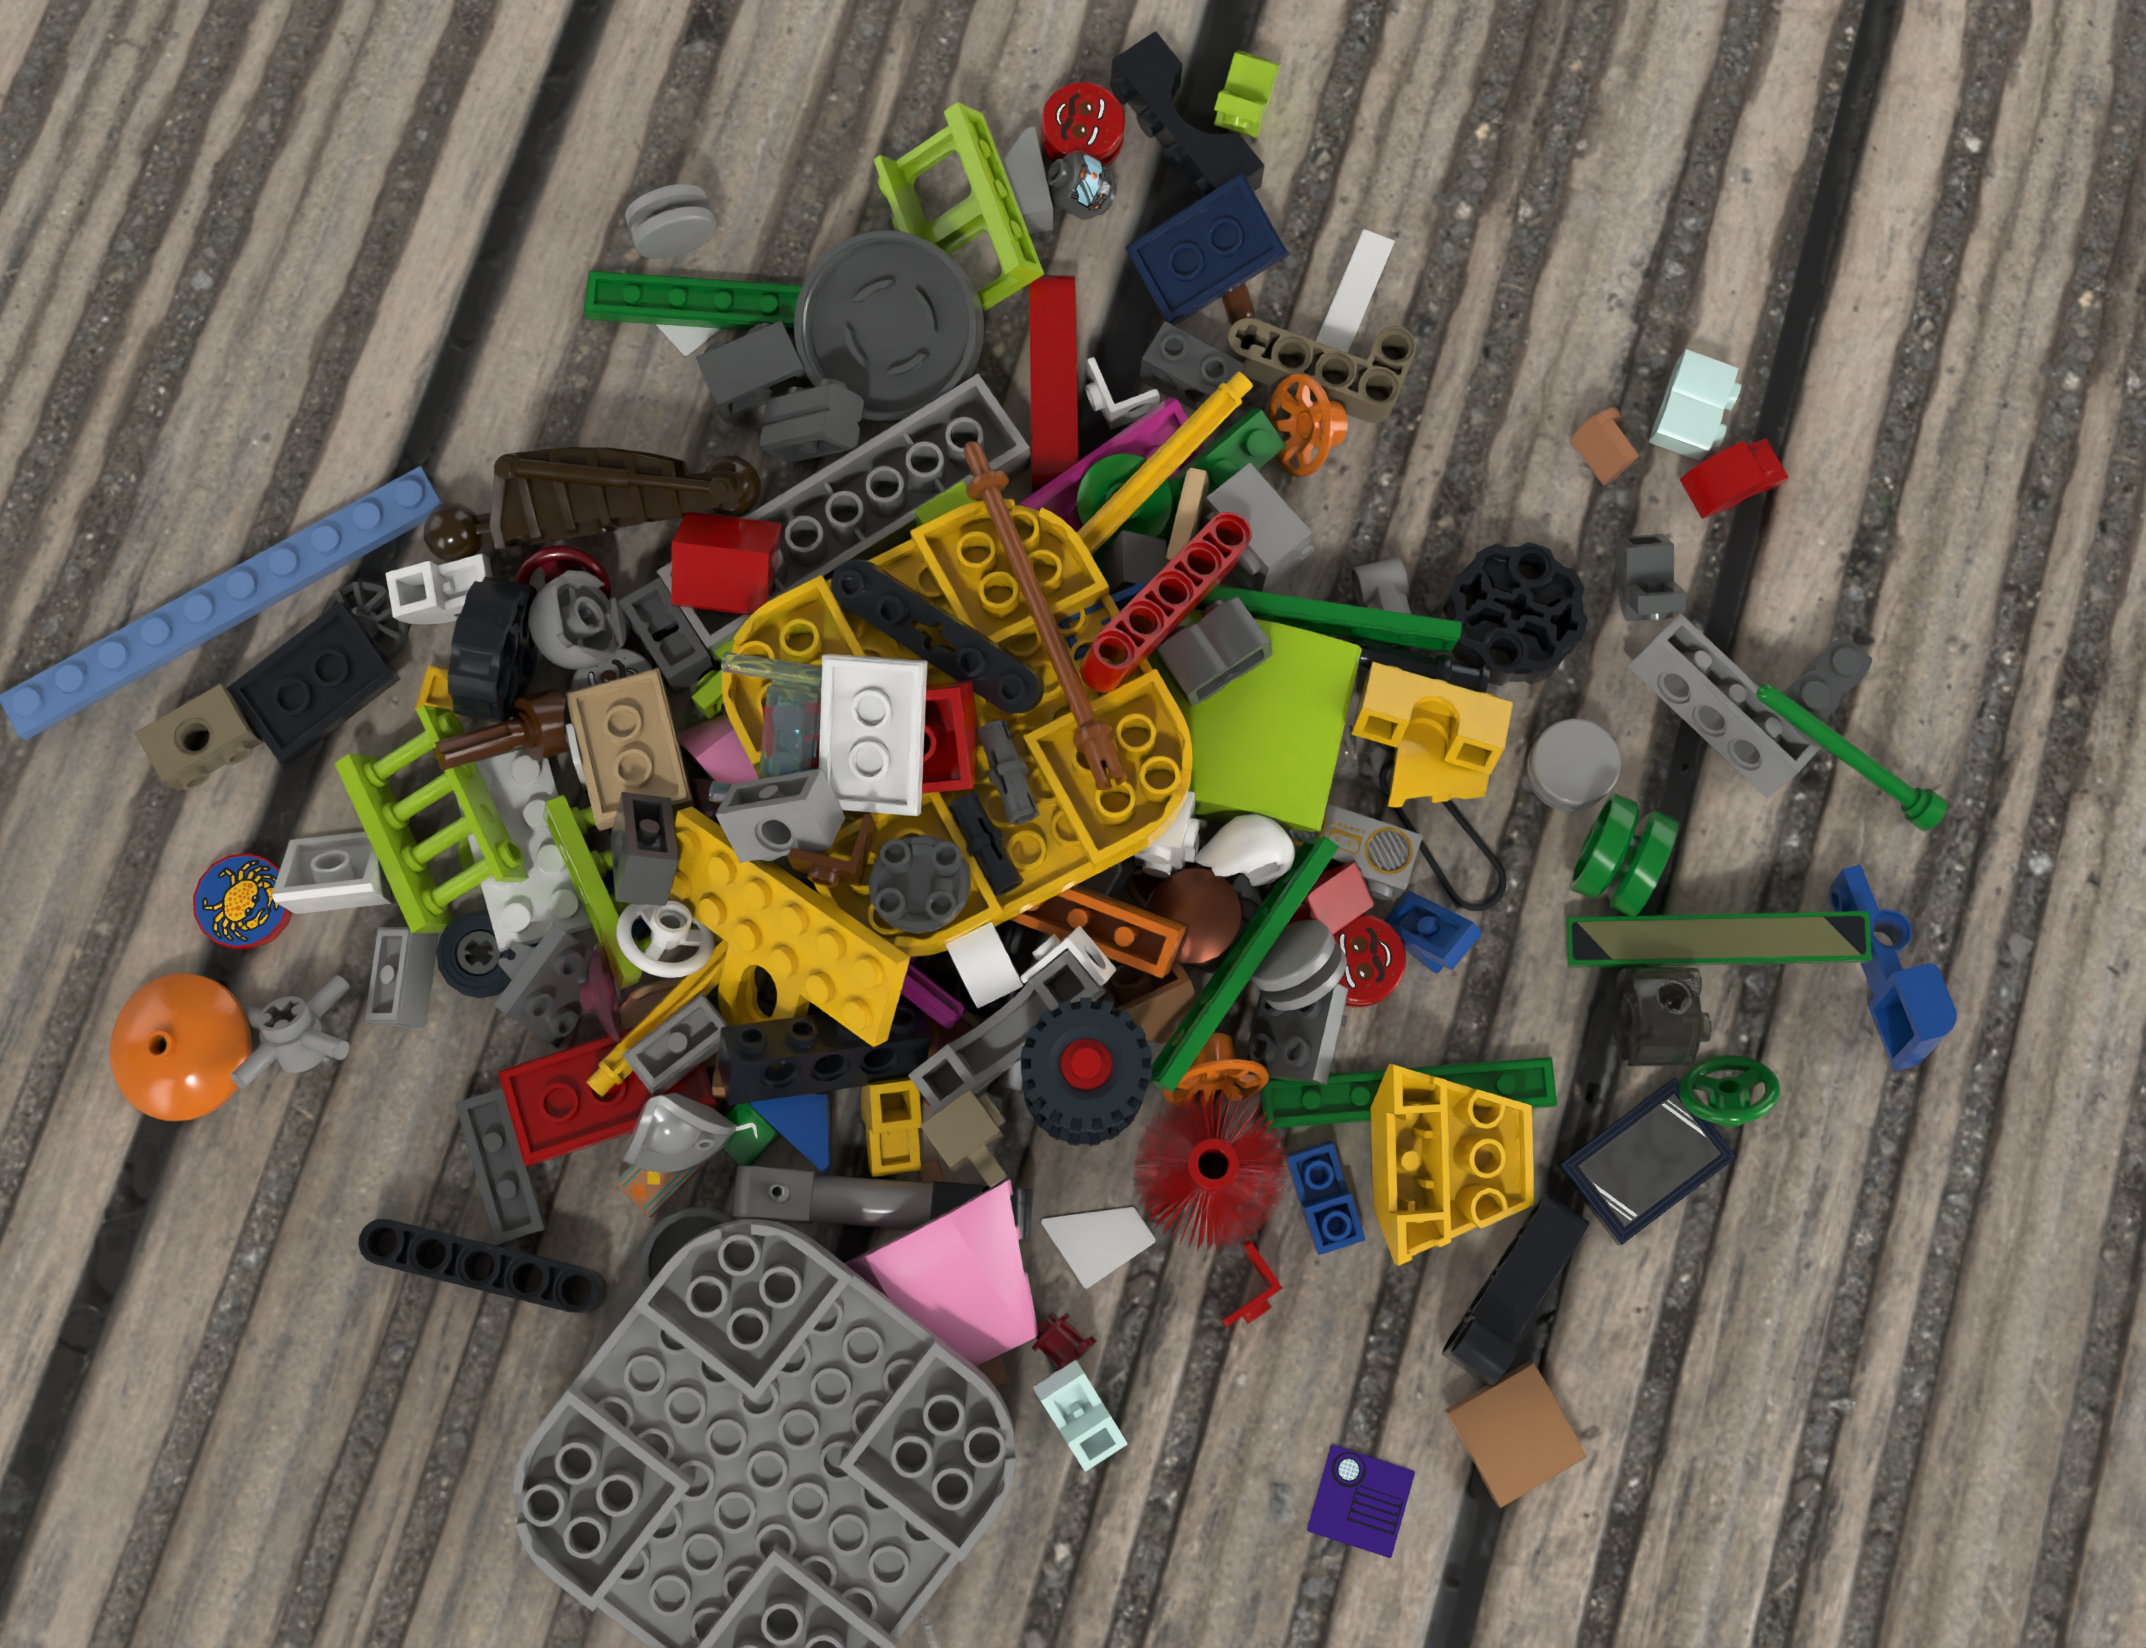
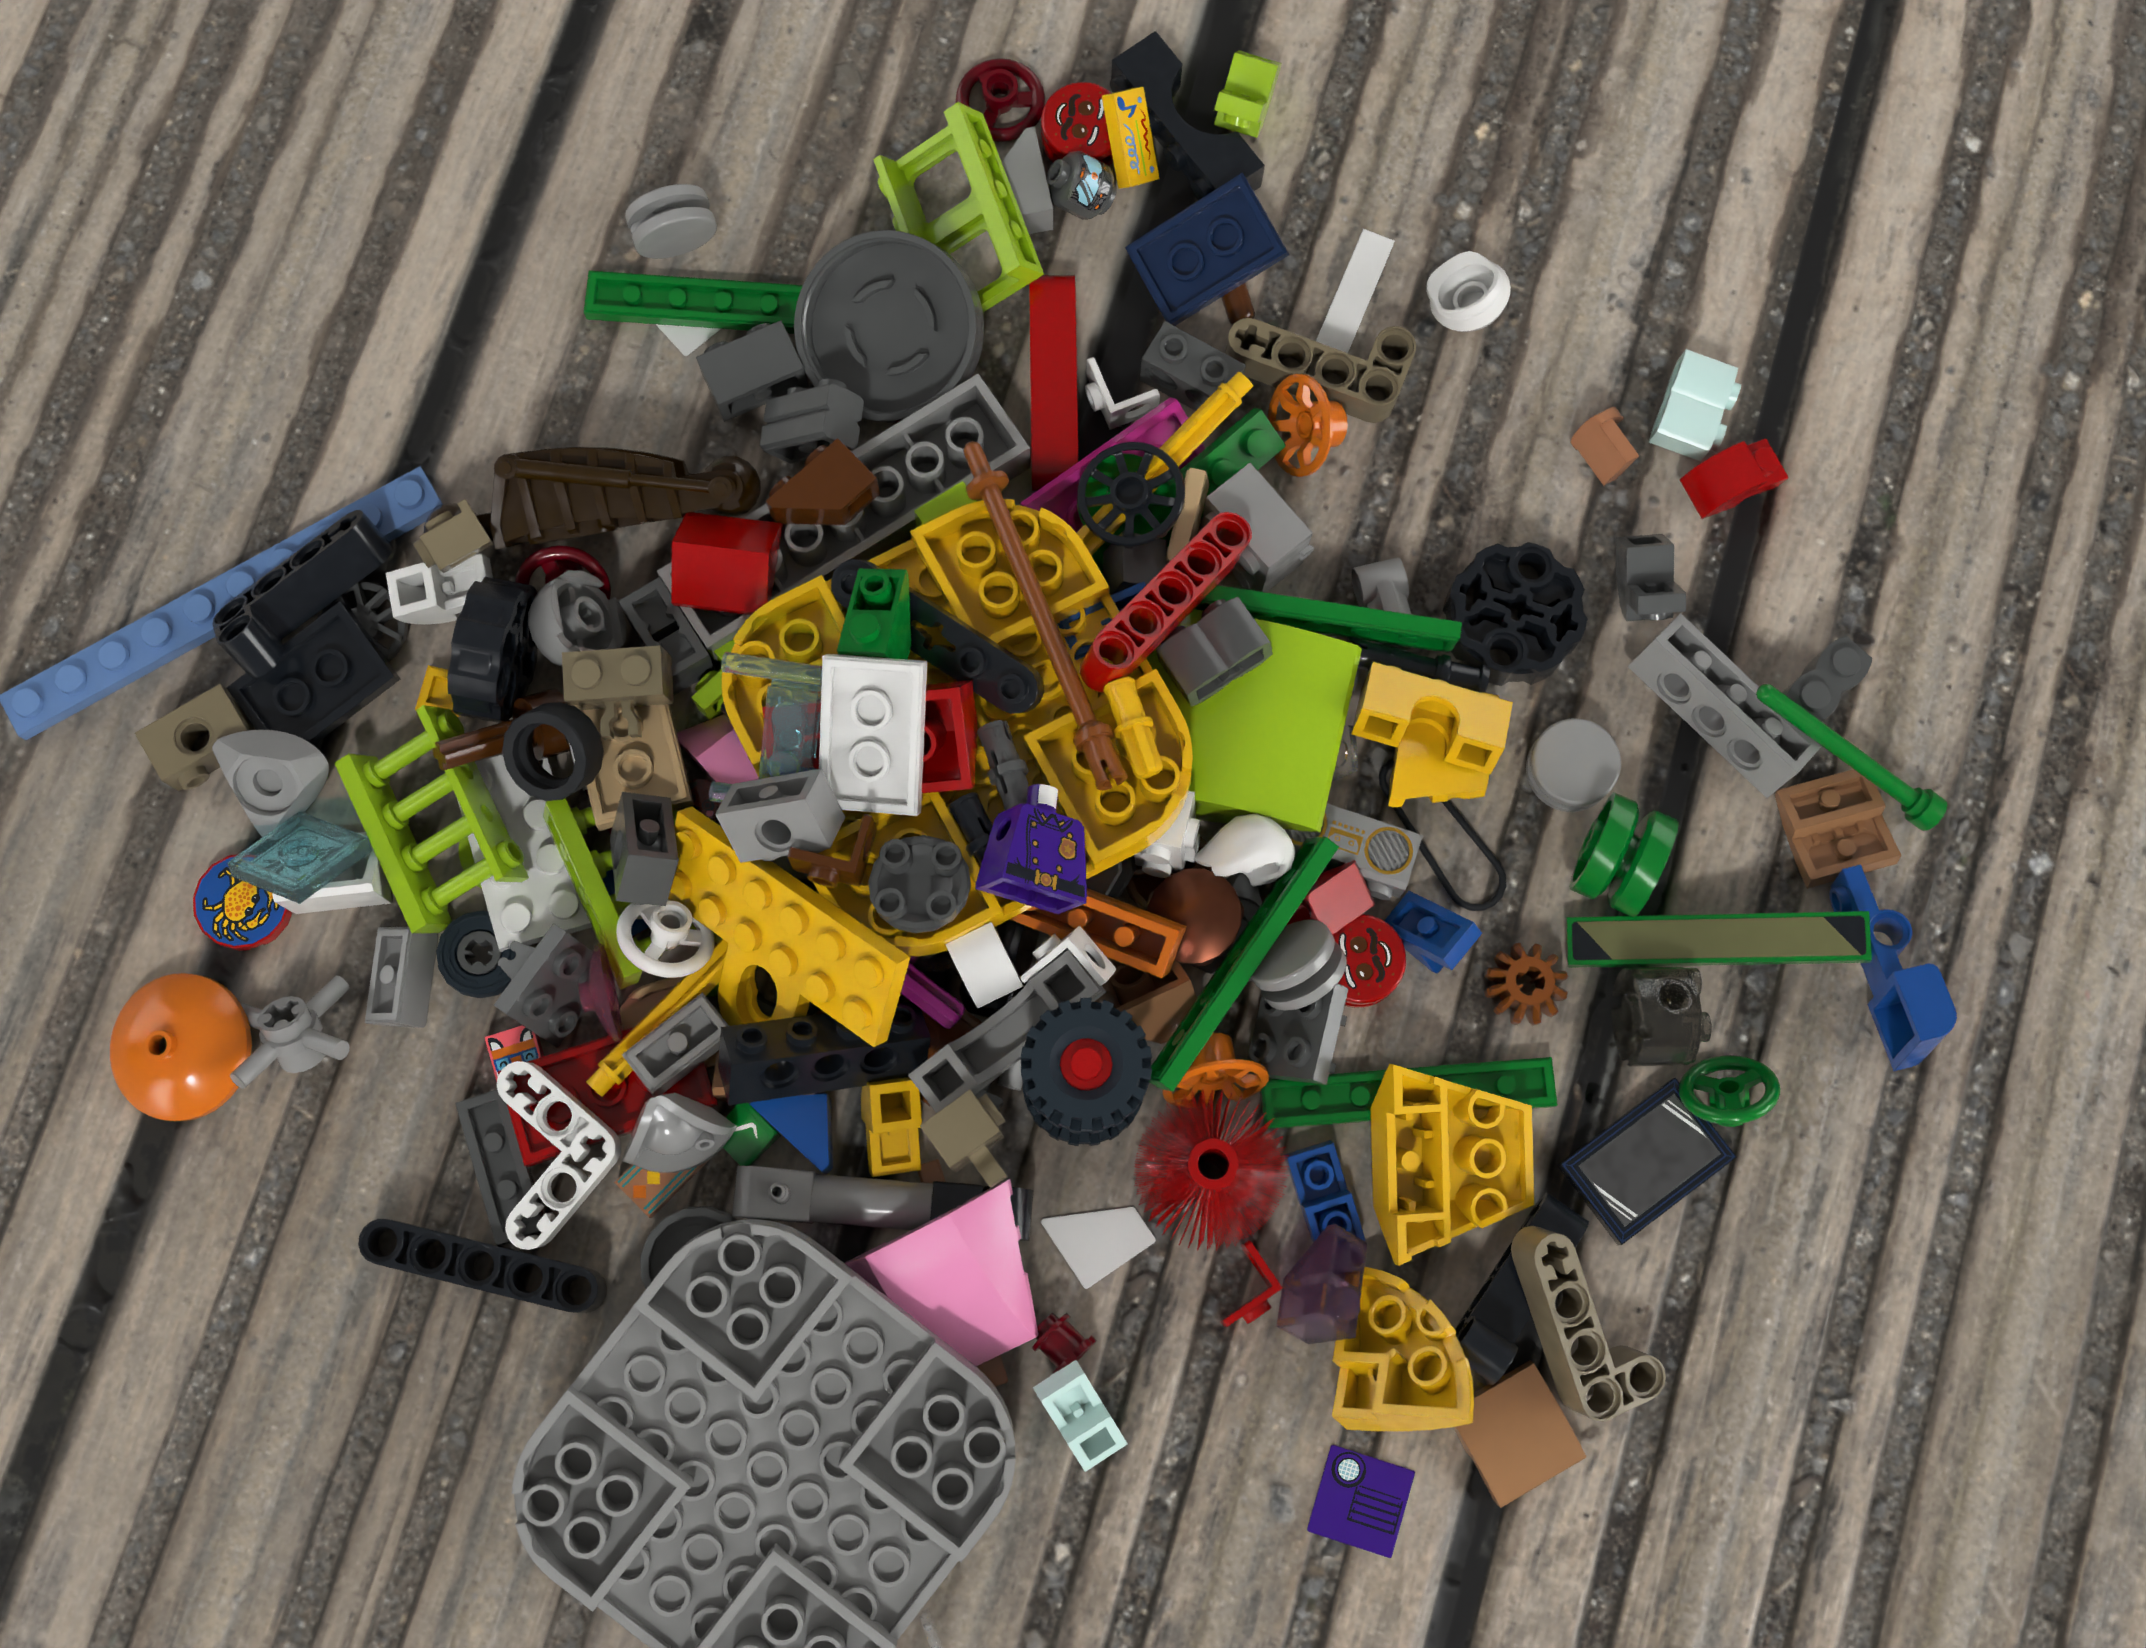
(271, 774): none -> light grey hat
(296, 590): none -> black beam
(299, 857): none -> clear light blue tile
(452, 538): none -> dark tan brick
(513, 1046): none -> tile
(526, 769): none -> black tyre
(570, 1141): none -> white beam
(618, 680): none -> dark tan brick
(826, 491): none -> reddish brown slope
(878, 615): none -> green slope
(998, 78): none -> dark red piece
(1036, 855): none -> dark purple torso
(1130, 137): none -> yellow tile
(1131, 495): none -> black wheel
(1133, 727): none -> yellow axle
(1324, 1289): none -> slope
(1402, 1364): none -> yellow brick
(1468, 292): none -> white hat
(1540, 971): none -> dark orange gear
(1551, 1265): none -> dark tan beam
(1836, 826): none -> medium nougat slope

